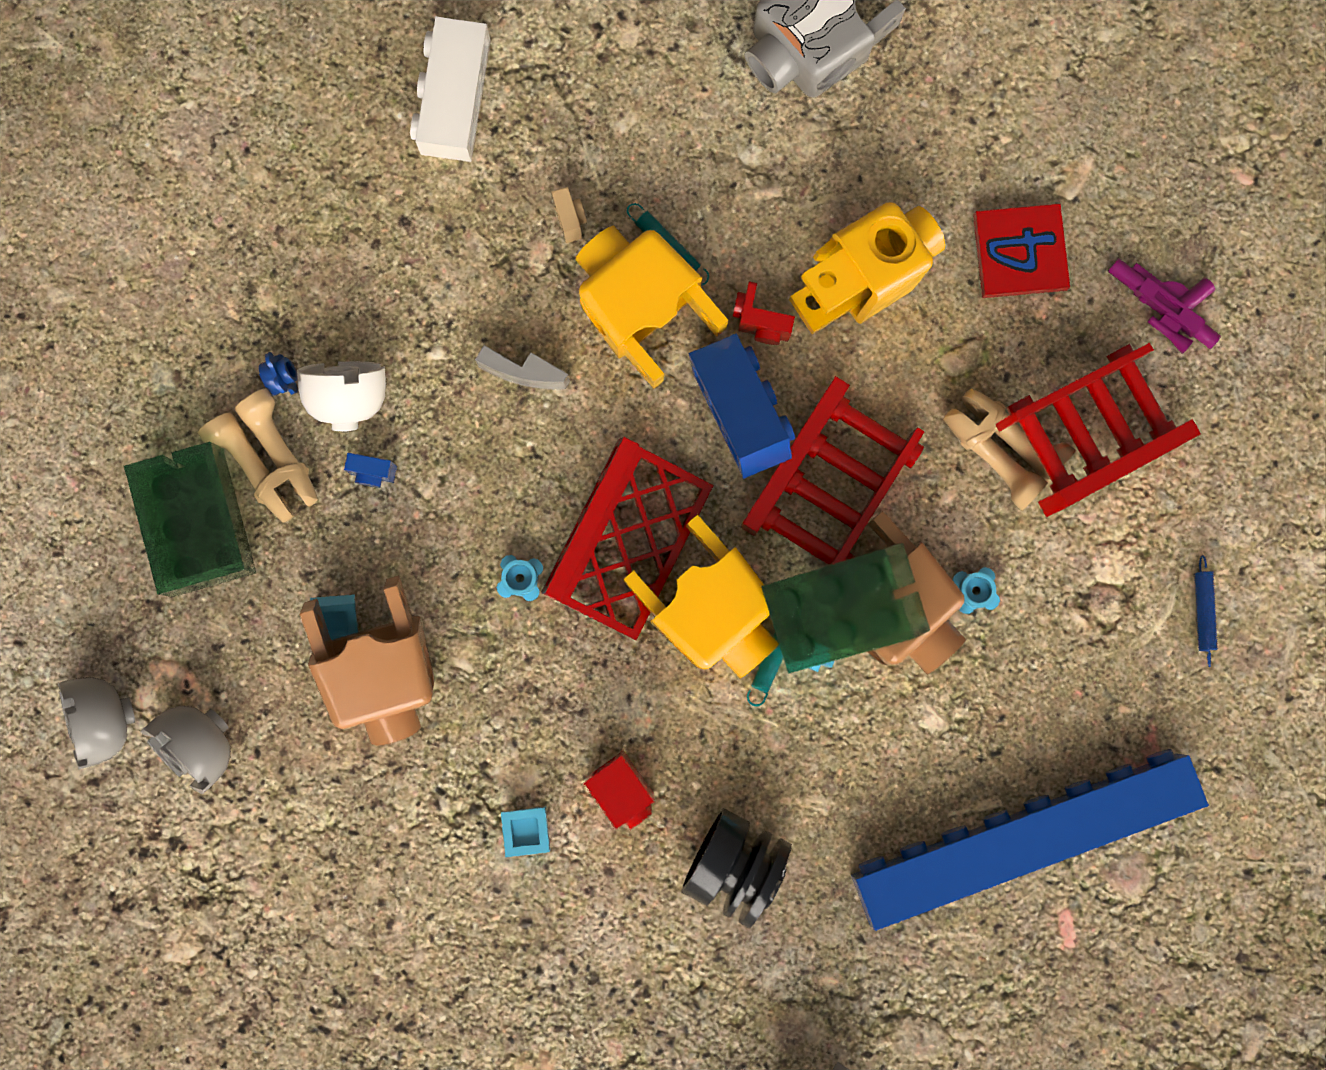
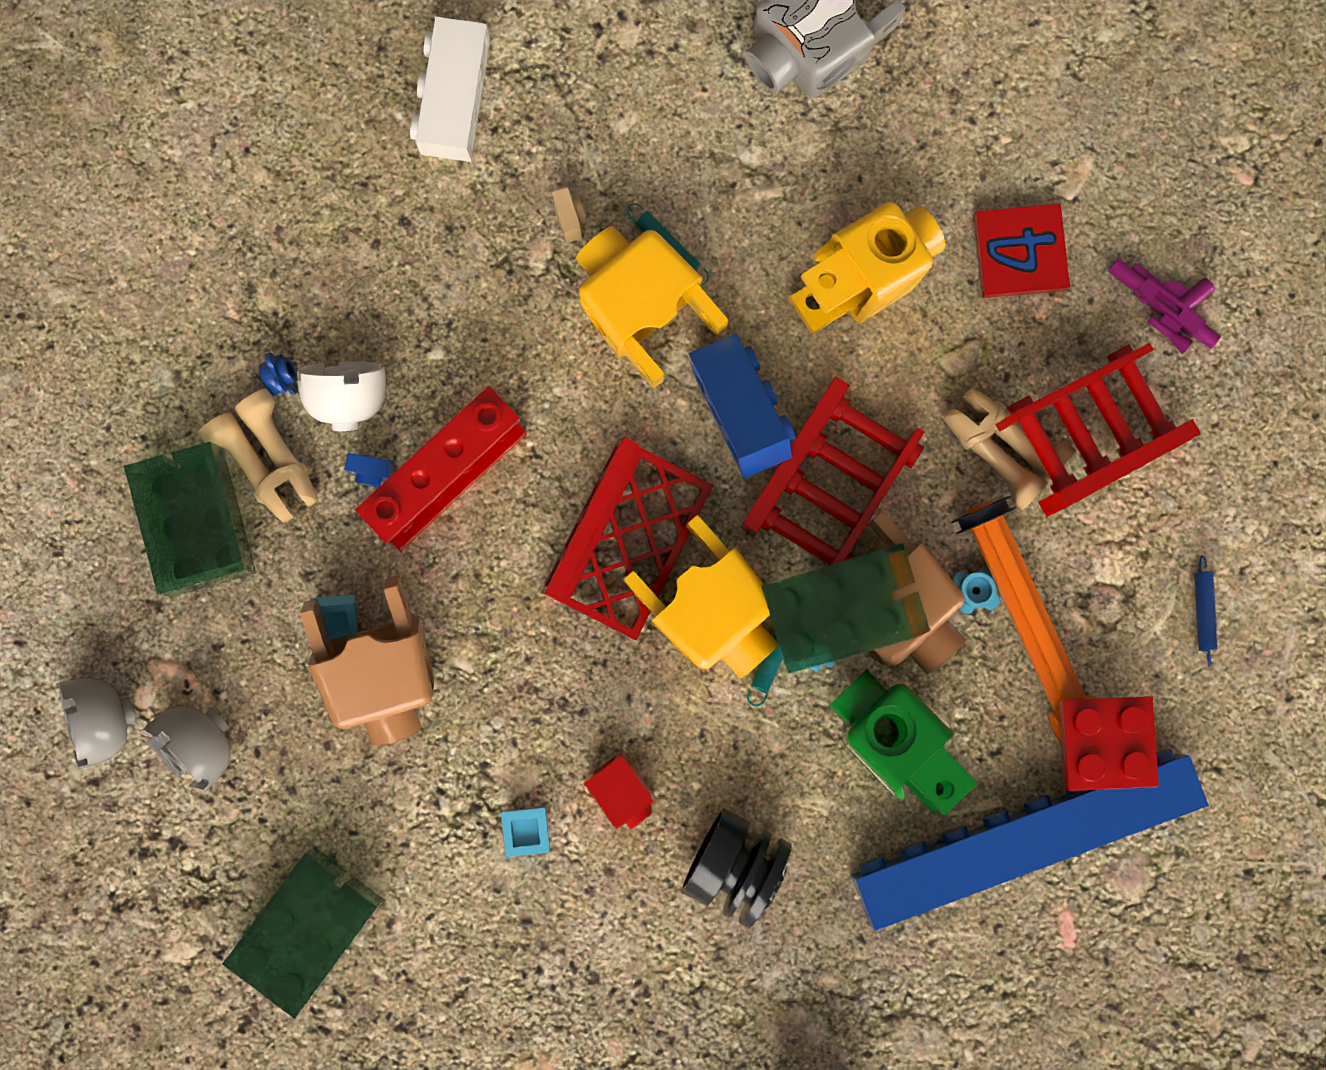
(303, 933): none -> clear green piece
(442, 470): none -> red fence
(511, 568): medium azure plate -> none
(533, 373): light grey slope -> none
(766, 325): red bracket -> none
(917, 753): none -> green piece
(1023, 604): none -> orange piece
(1108, 743): none -> red plate

